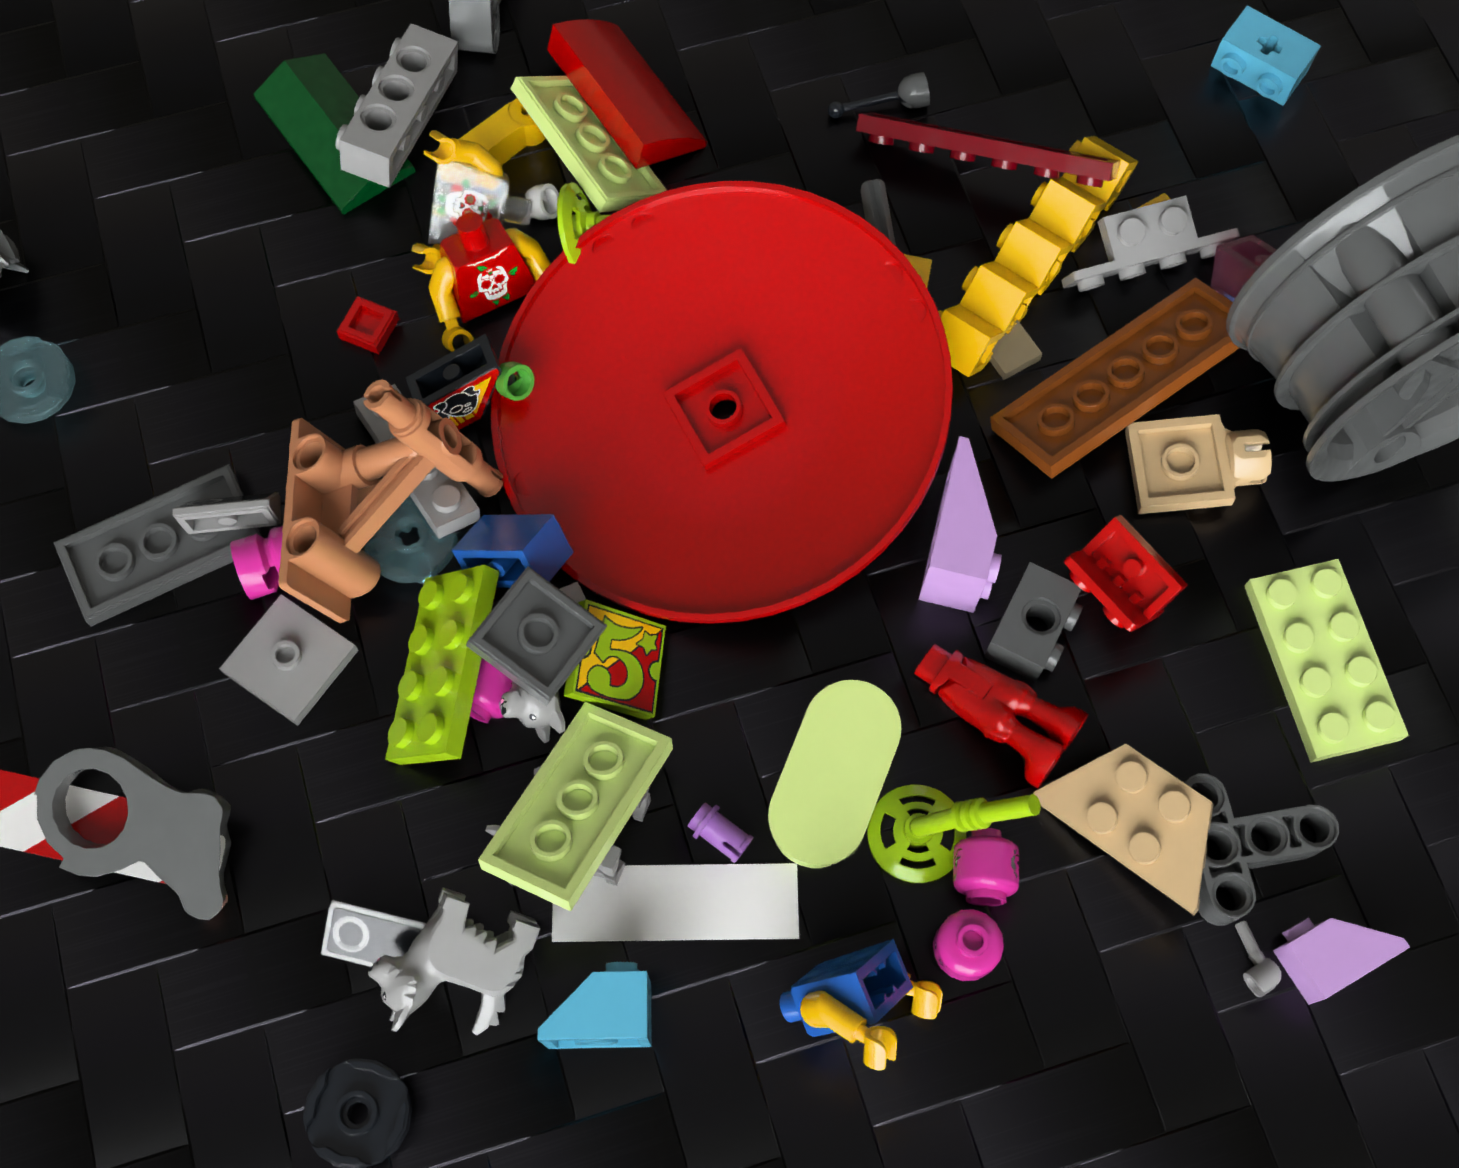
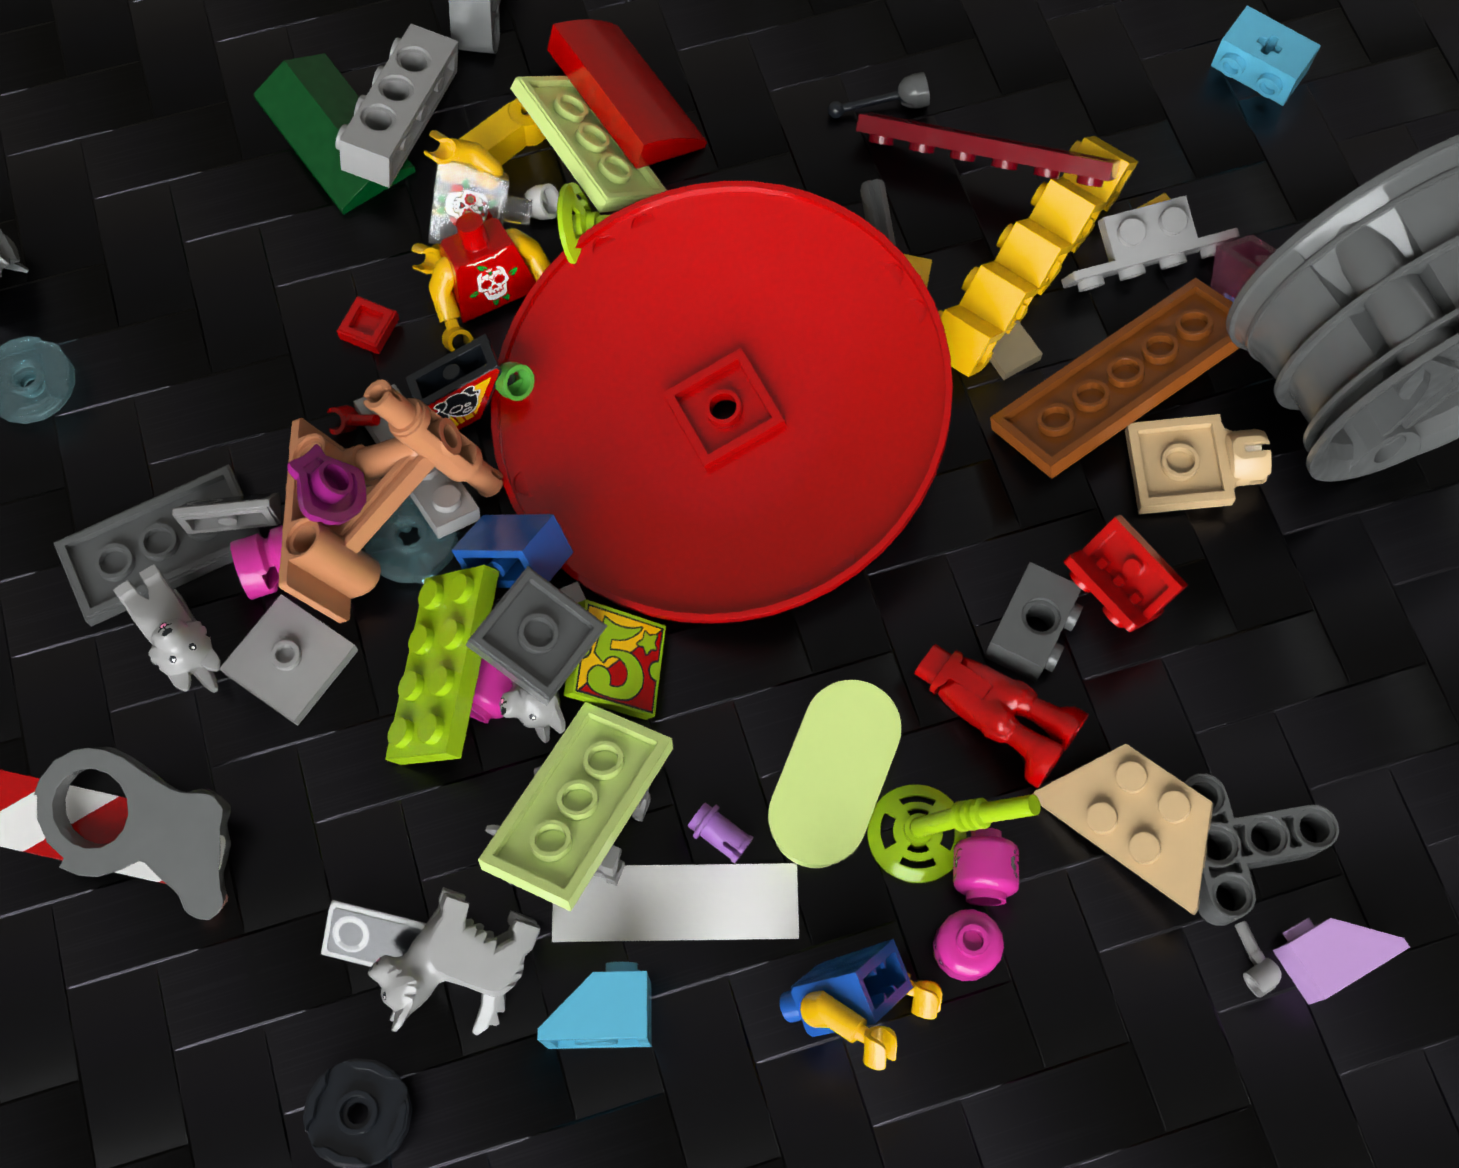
(175, 634): none -> light grey animal
(327, 487): none -> magenta animal
(351, 419): none -> red hand
(964, 539): lavender slope -> none
(1325, 660): yellowish green plate -> none

